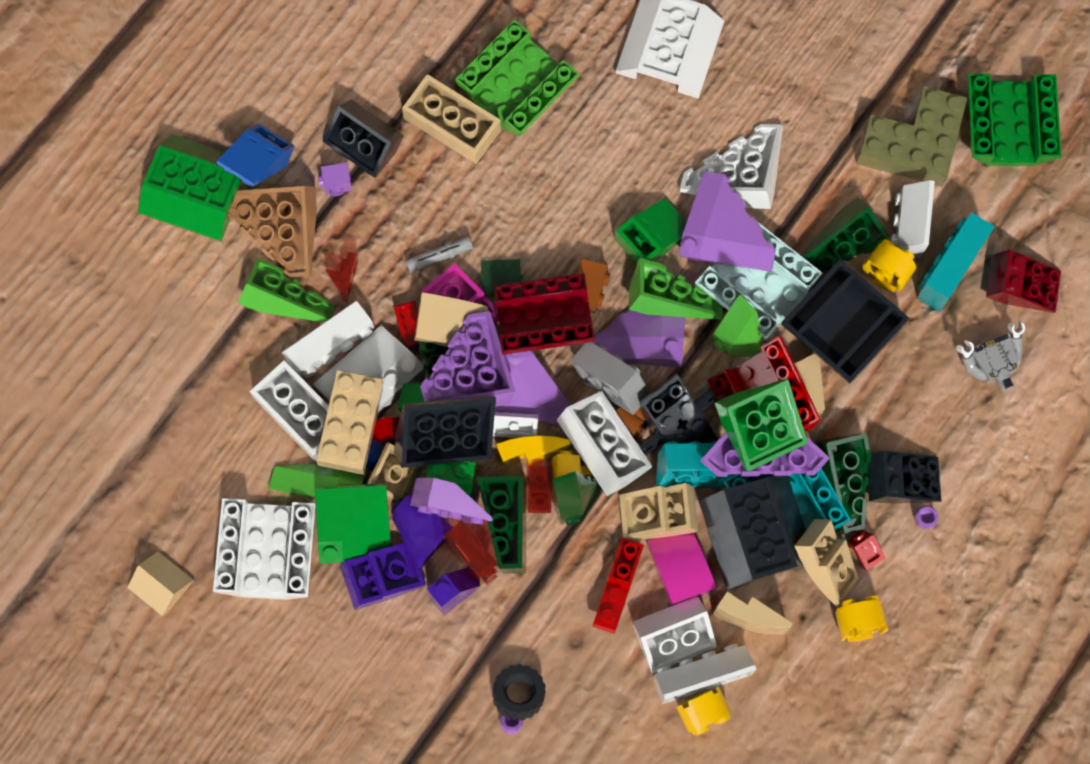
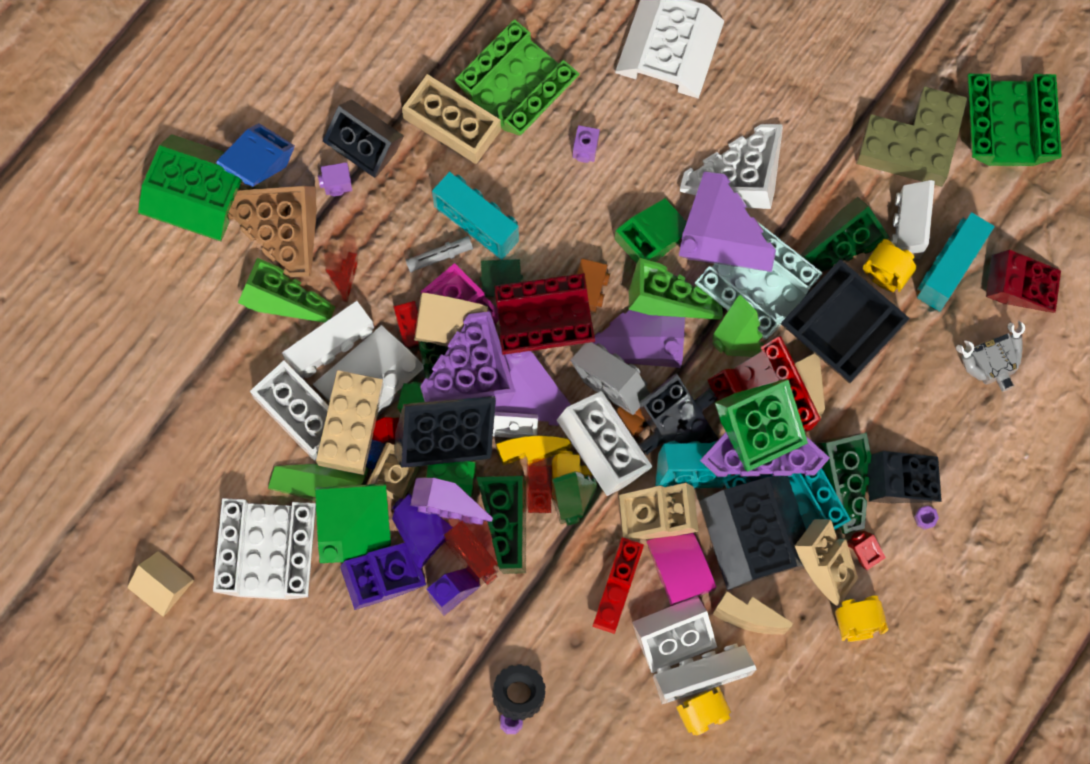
(476, 215): none -> teal brick
(586, 144): none -> medium lavender brick

